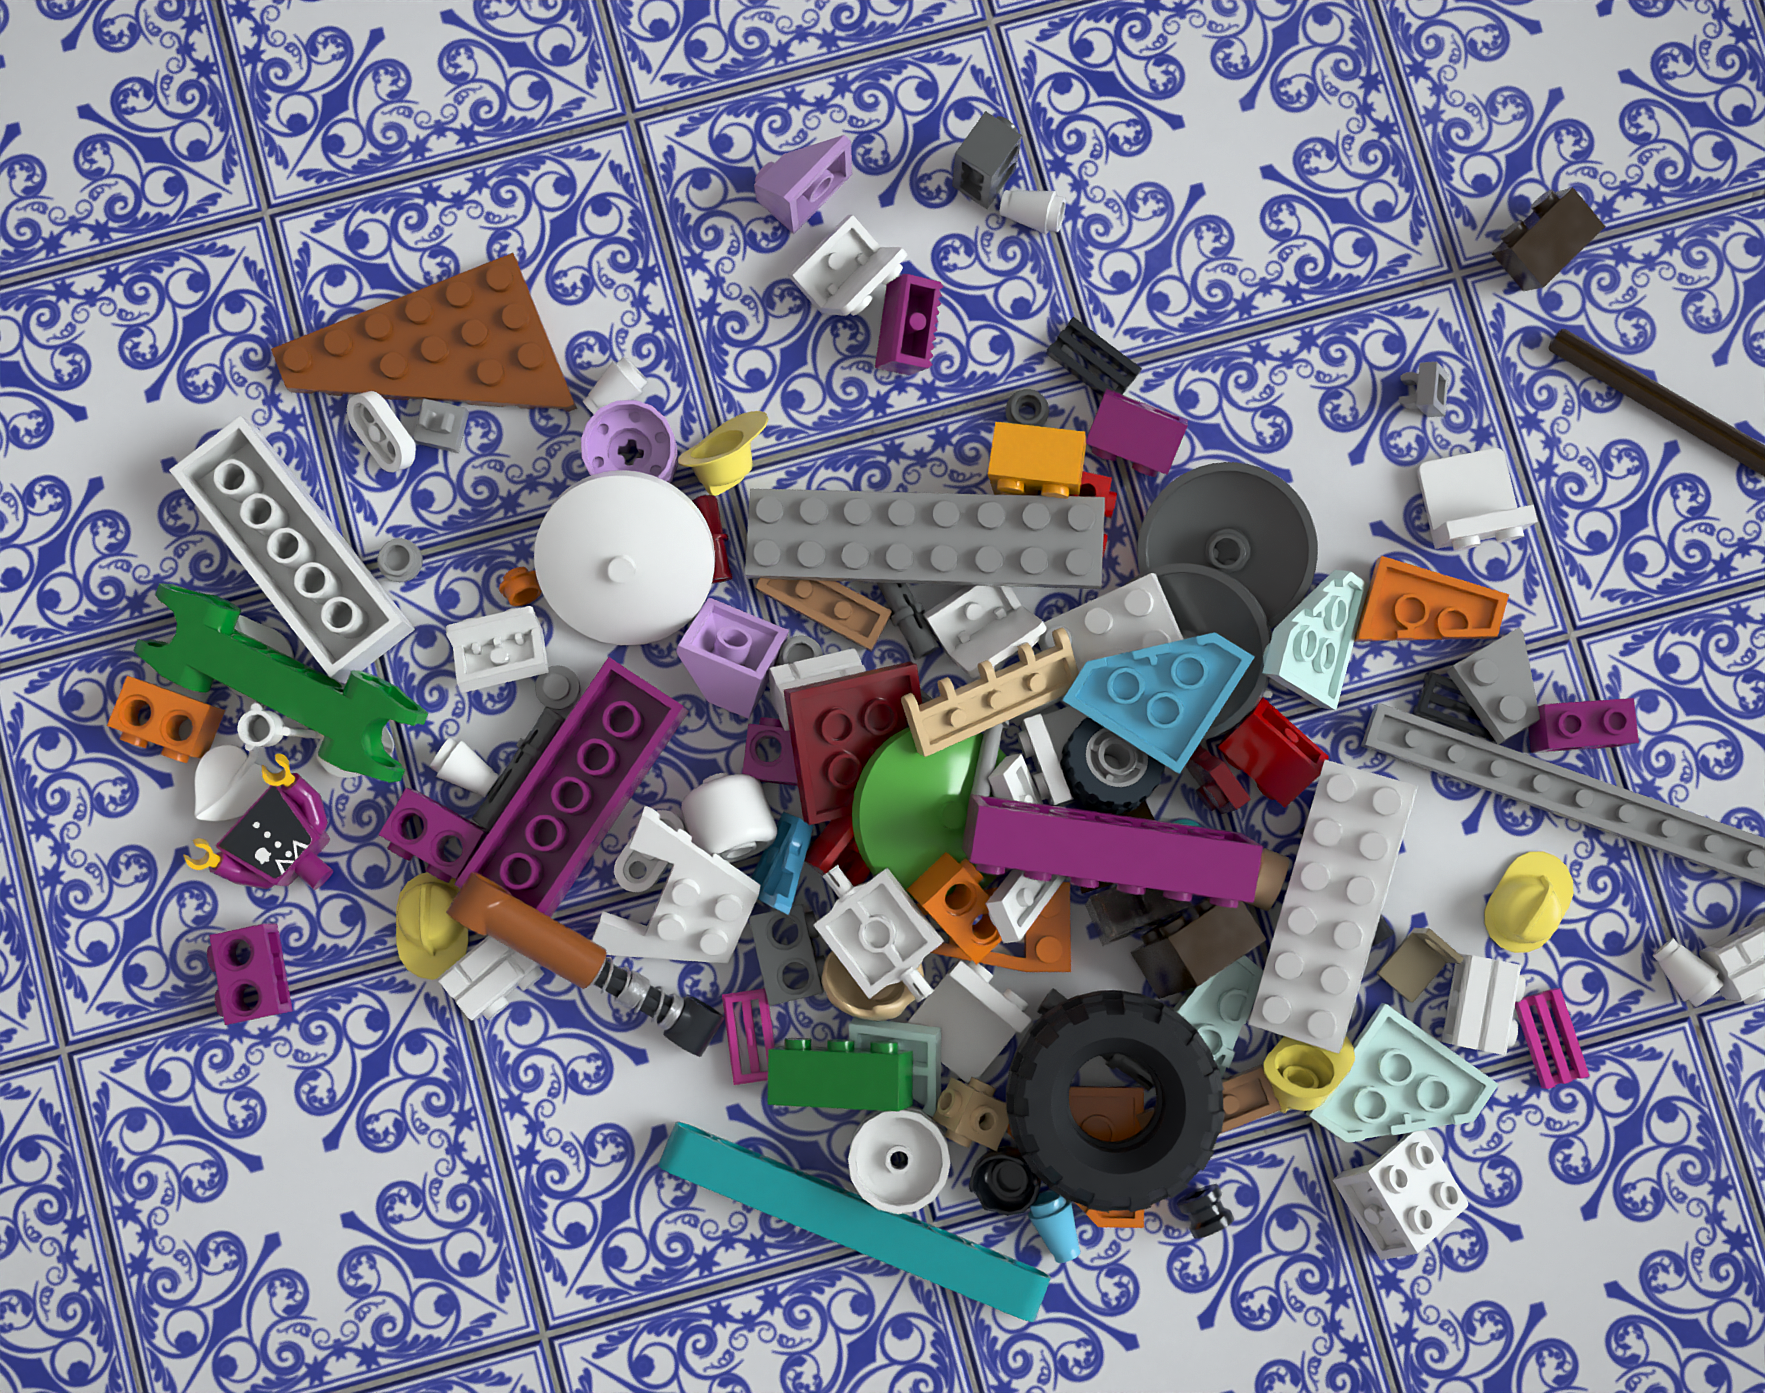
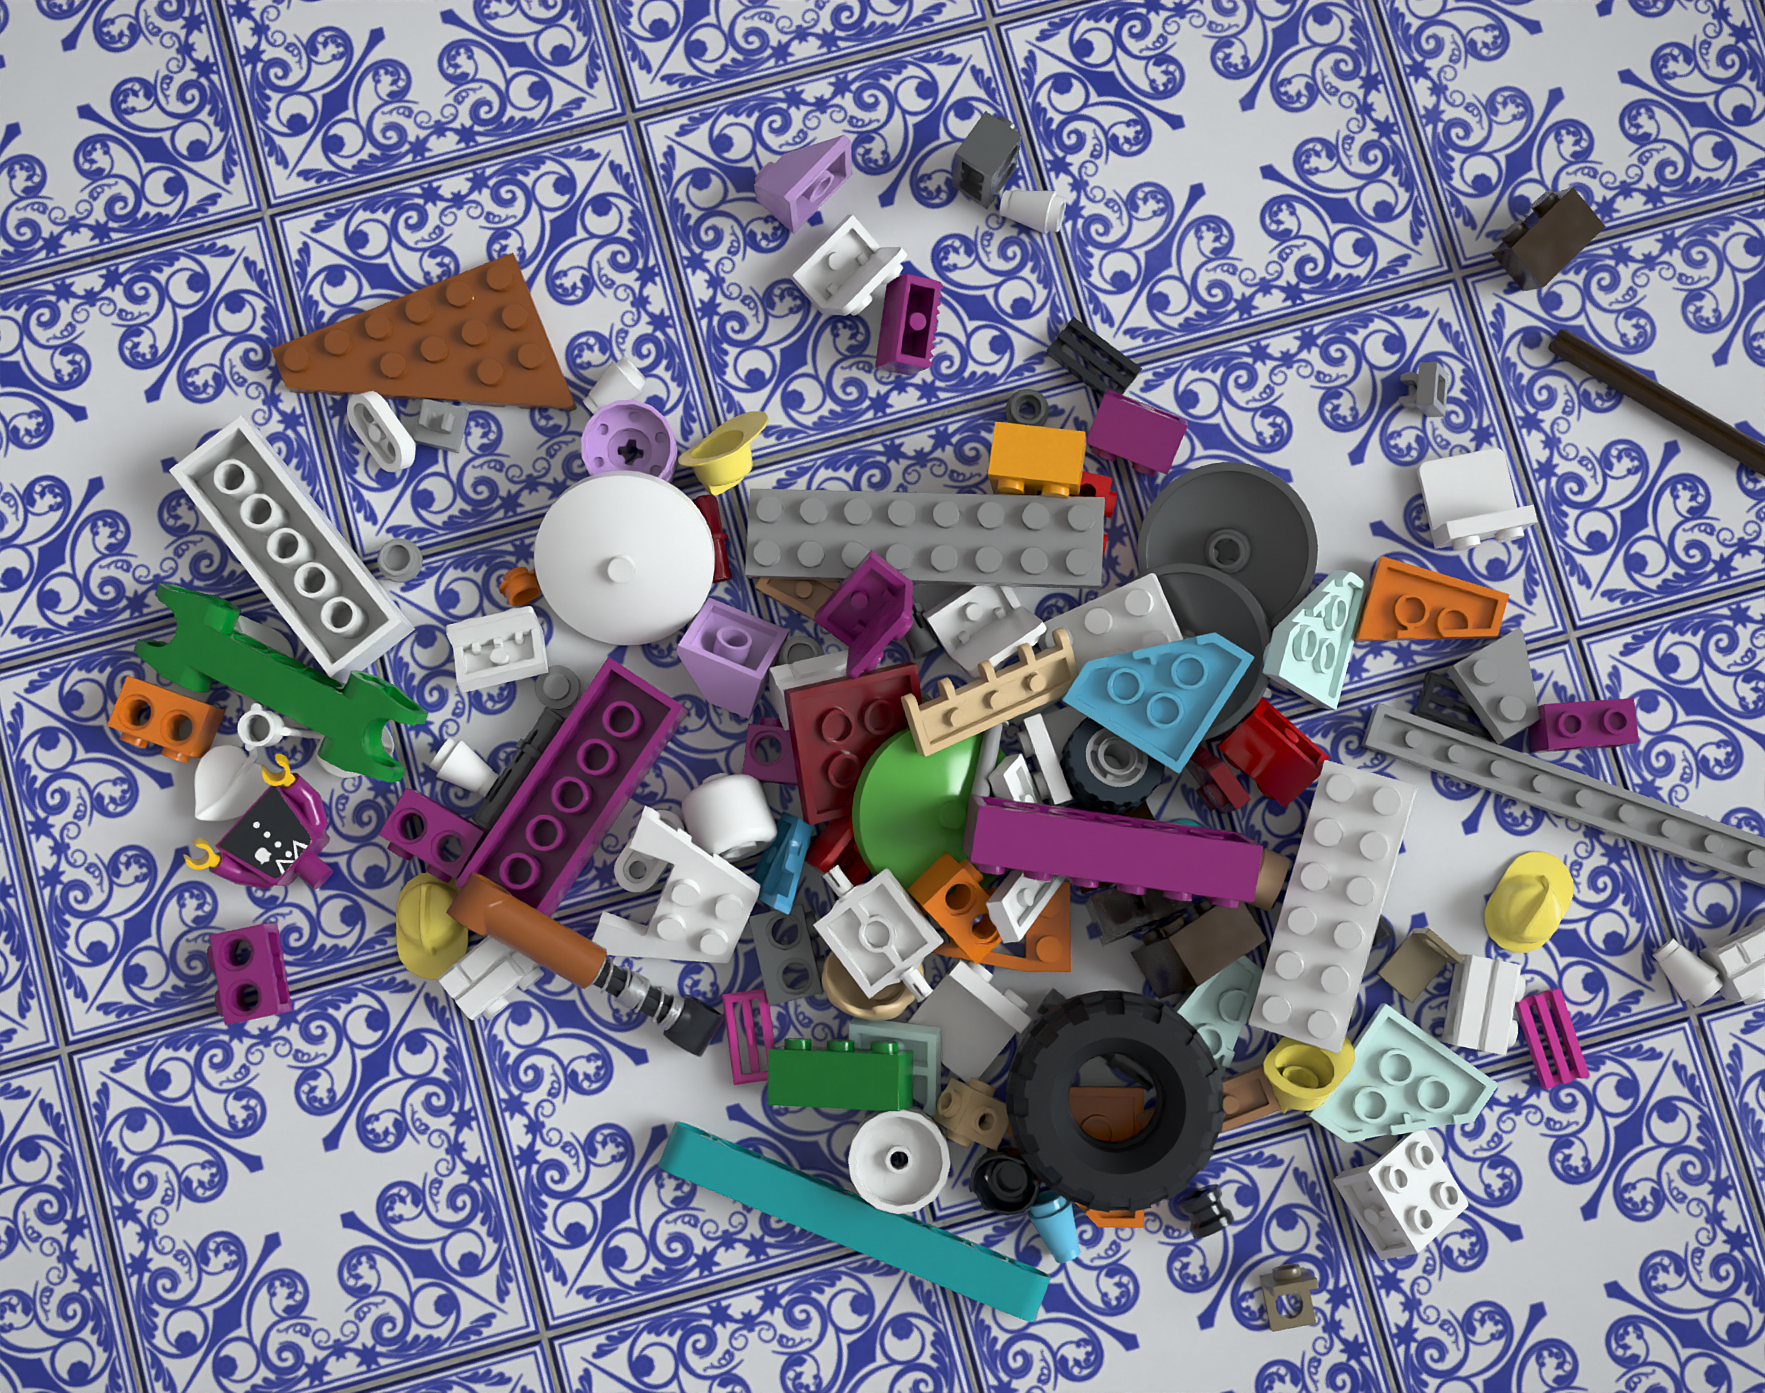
(868, 612): none -> magenta bracket
(1284, 1281): none -> dark tan bracket

